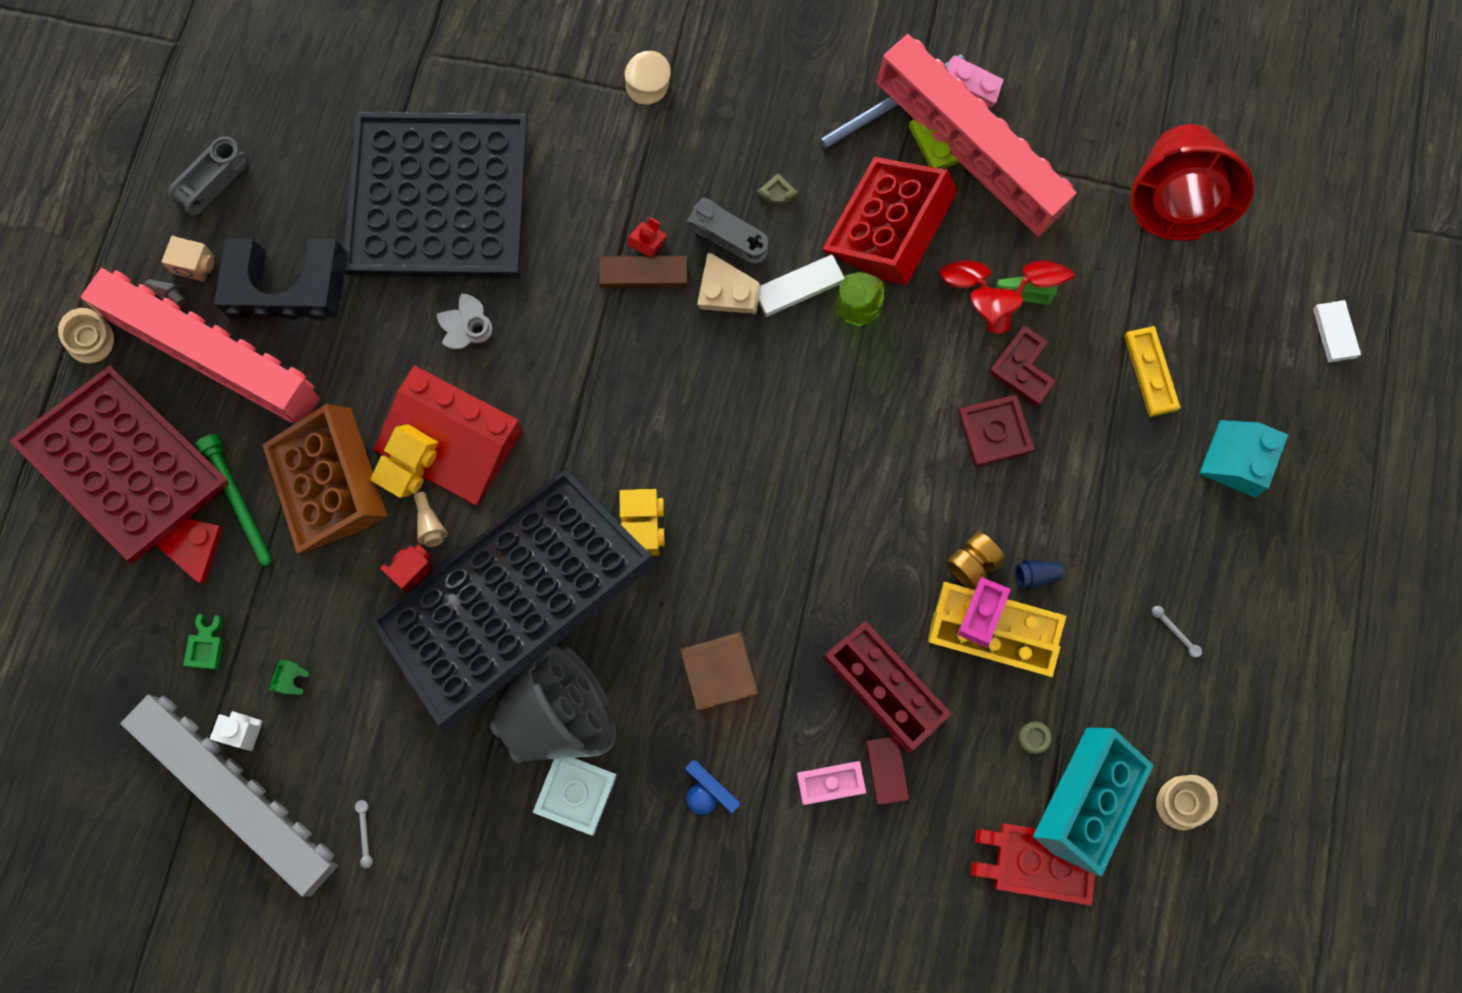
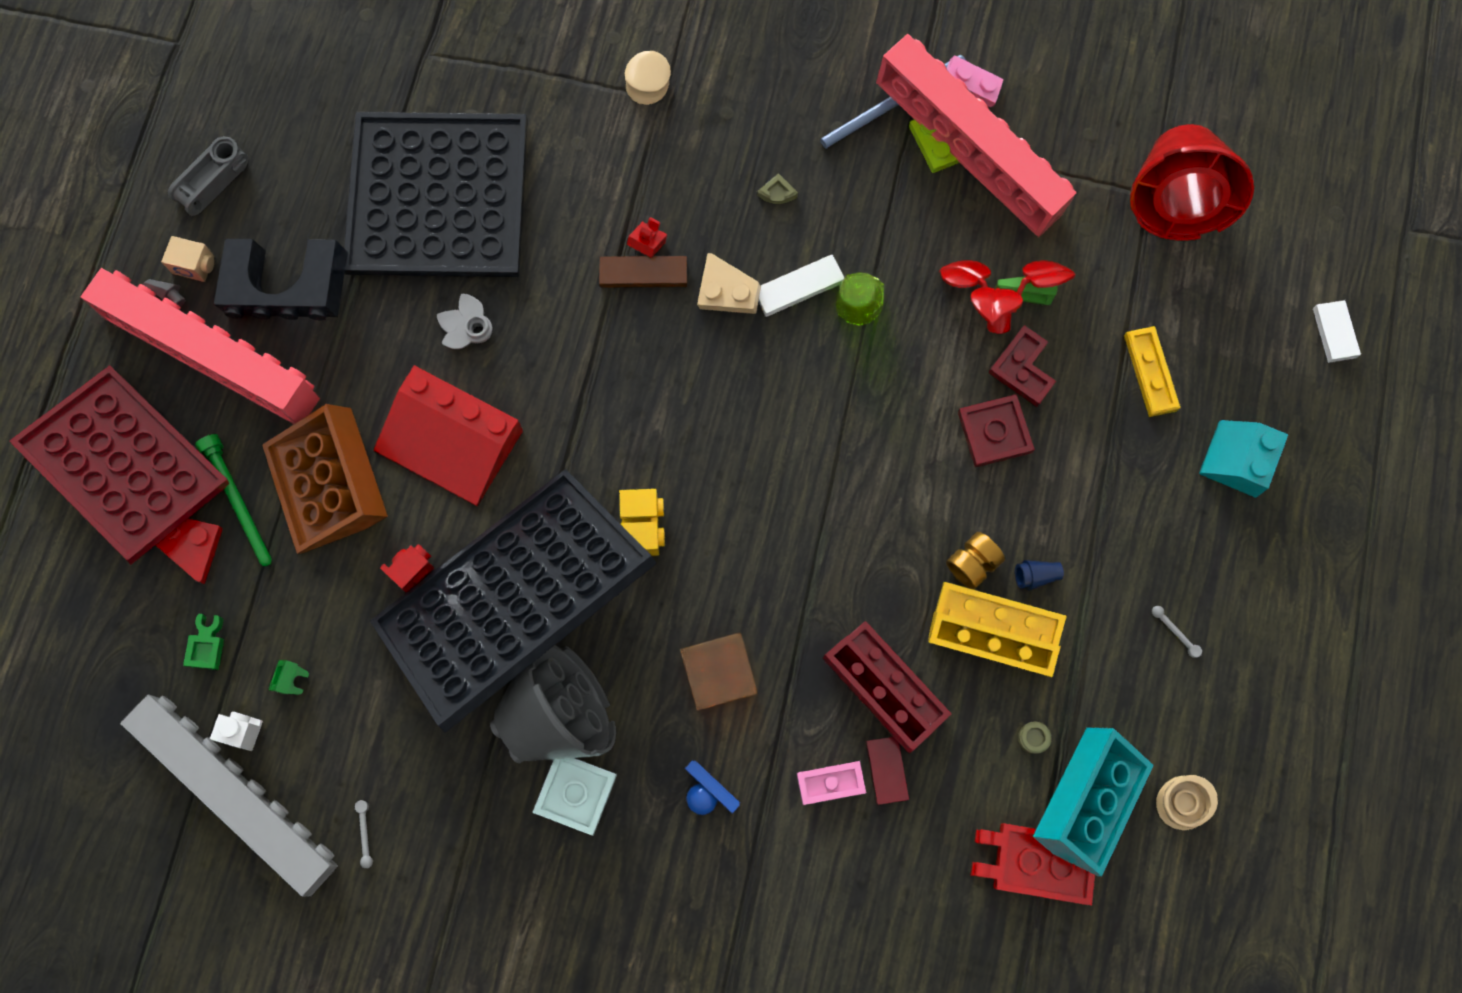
(86, 335): tan piece -> none
(409, 454): yellow piece -> none
(429, 528): tan cone -> none
(727, 231): dark grey piece -> none
(892, 218): red slope -> none
(984, 612): dark pink plate -> none

